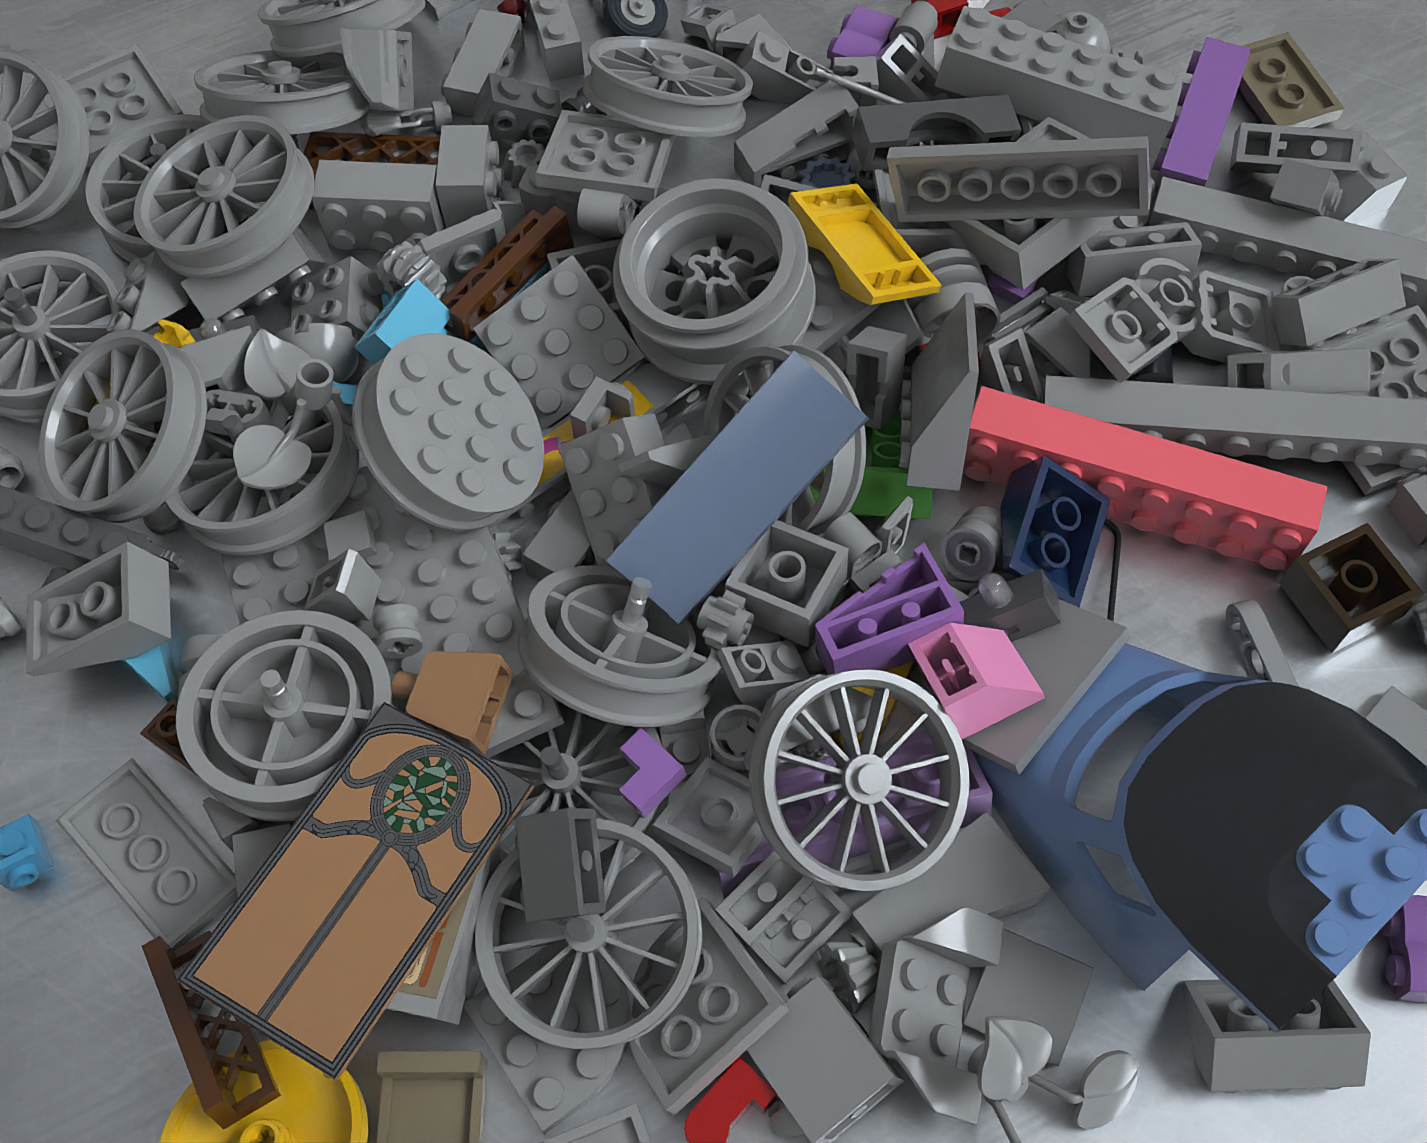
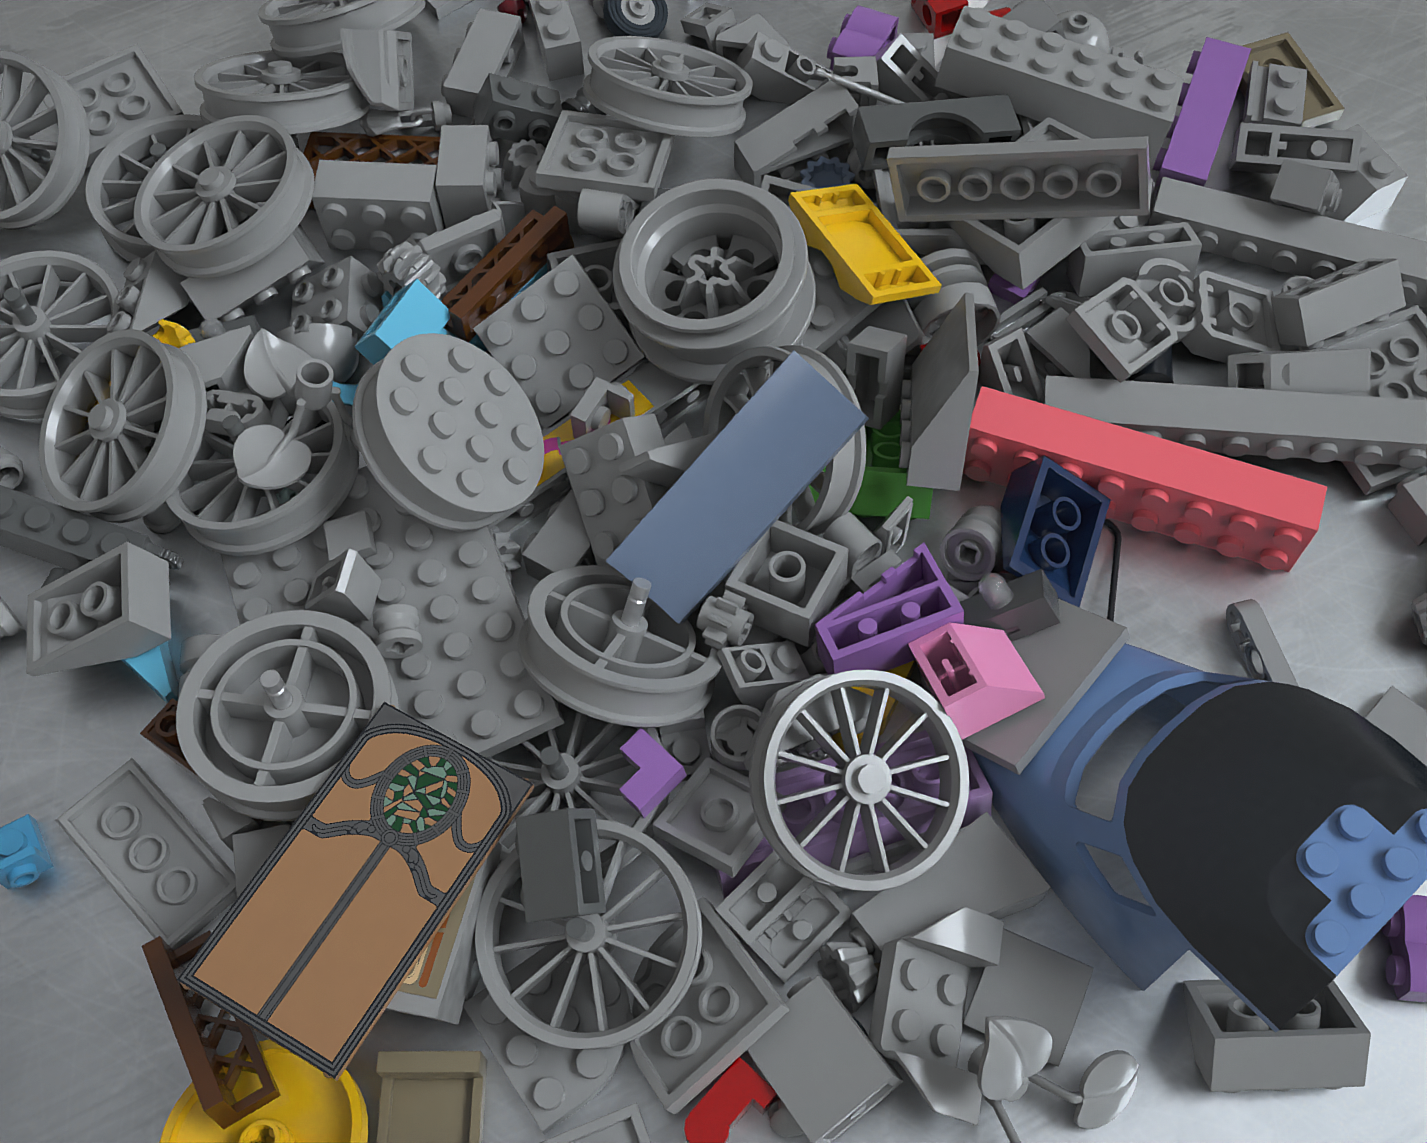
(457, 694): medium nougat torso -> none
(917, 24): light grey brick -> none
(1275, 95): none -> light grey plate
(1350, 587): dark brown brick -> none

